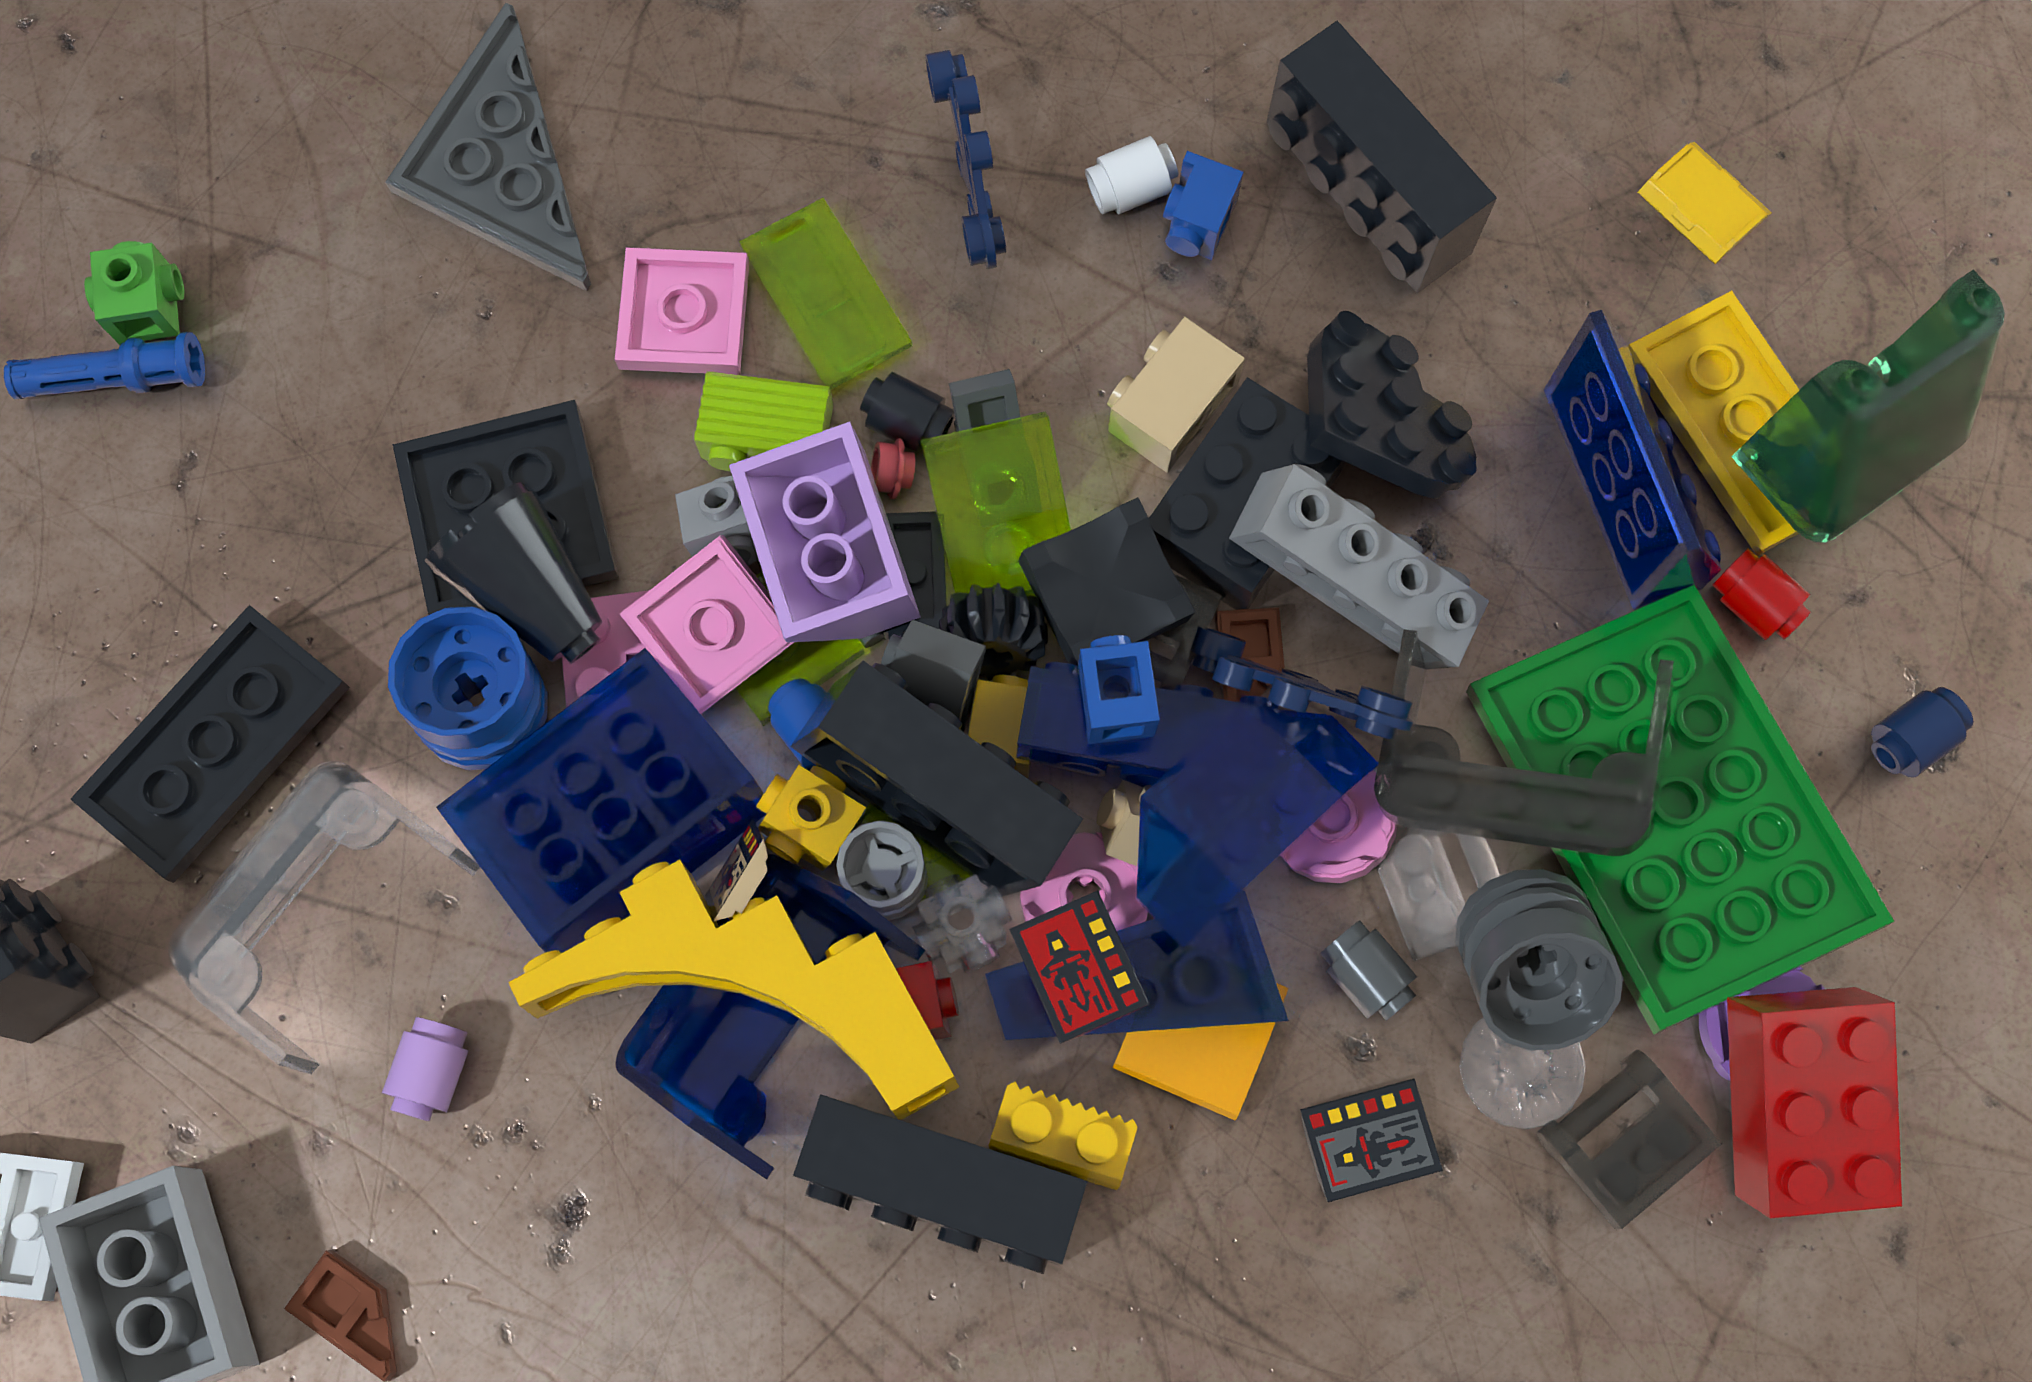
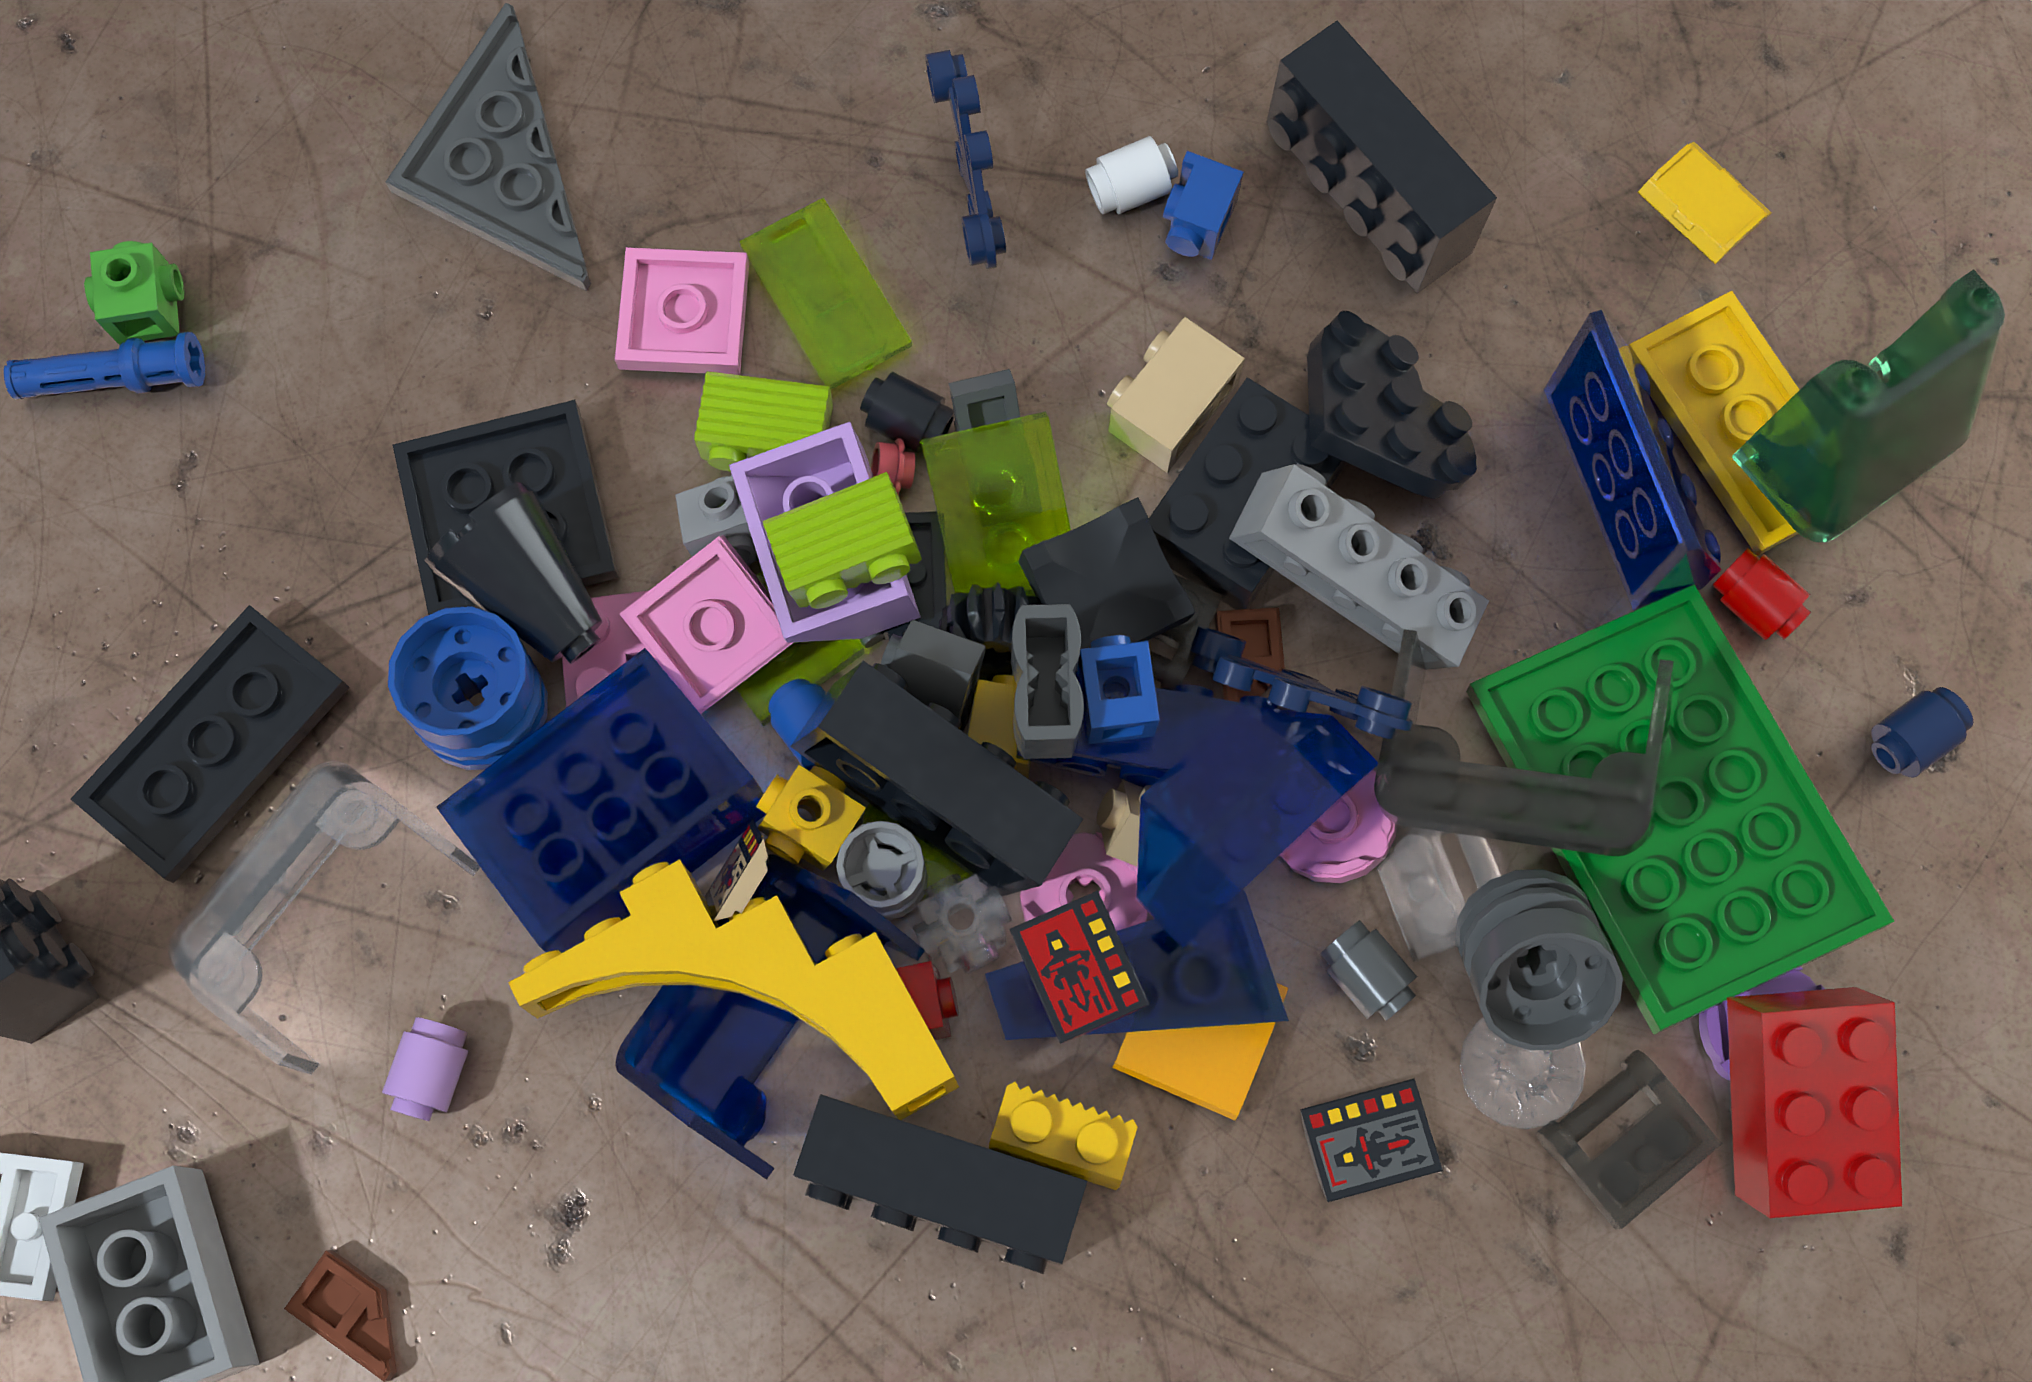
(843, 542): none -> lime brick
(1047, 690): none -> dark grey brick

